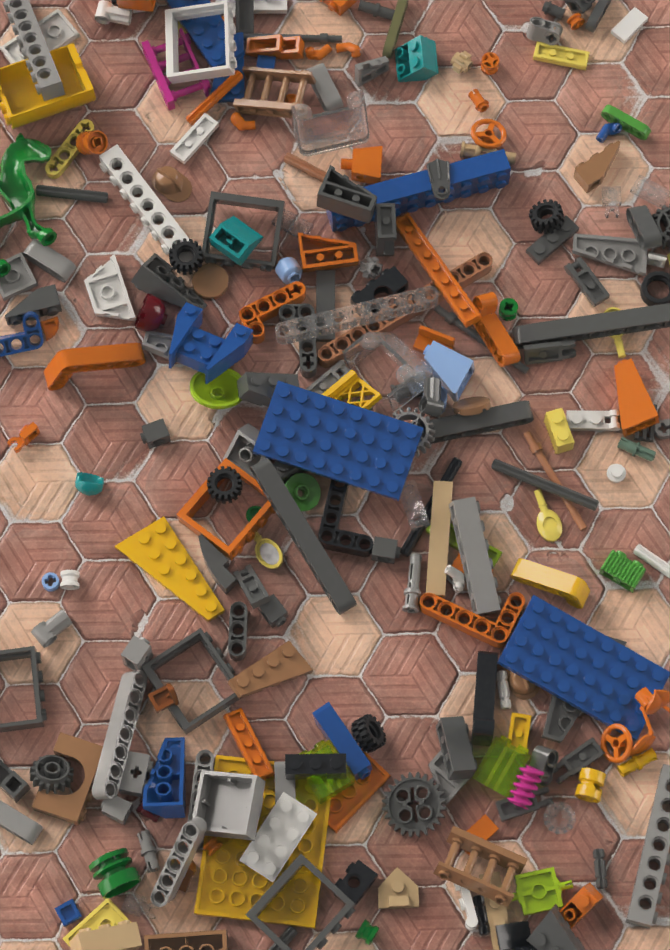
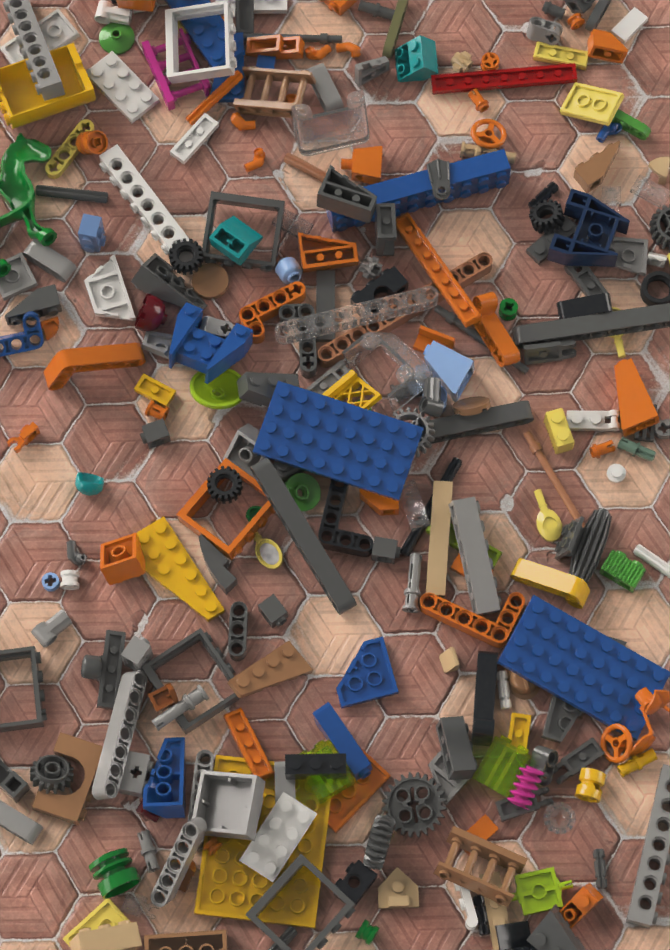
(68, 912): blue tile -> none
(73, 555): none -> dark grey arm
(91, 233): none -> medium blue brick
(106, 668): none -> dark grey plate
(117, 809): light grey brick -> none
(118, 44): none -> bright green dish
(122, 87): none -> white plate
(122, 559): none -> orange slope
(152, 406): none -> orange bush
(155, 390): none -> yellow plate
(171, 184): medium nougat piece -> none
(188, 702): none -> light grey pin
(216, 326): none -> light grey piece
(252, 586): dark grey plate -> none
(258, 160): none -> orange arm
(368, 675): none -> blue plate
(368, 733): black tyre -> none
(378, 842): none -> dark grey gear
(380, 504): none -> orange slope
(449, 660): none -> tan slope
(457, 578): white arm -> none
(504, 78): none -> red plate
(545, 484): dark grey axle -> none
(546, 193): none -> black axle
(584, 306): none -> black beam
(585, 543): none -> dark grey plate
(592, 104): none -> light yellow tile
(592, 236): none -> dark blue wedge
(601, 449): none -> orange pin
(606, 47): none -> orange slope
(644, 227): dark grey beam -> none
(660, 167): none -> tan tile

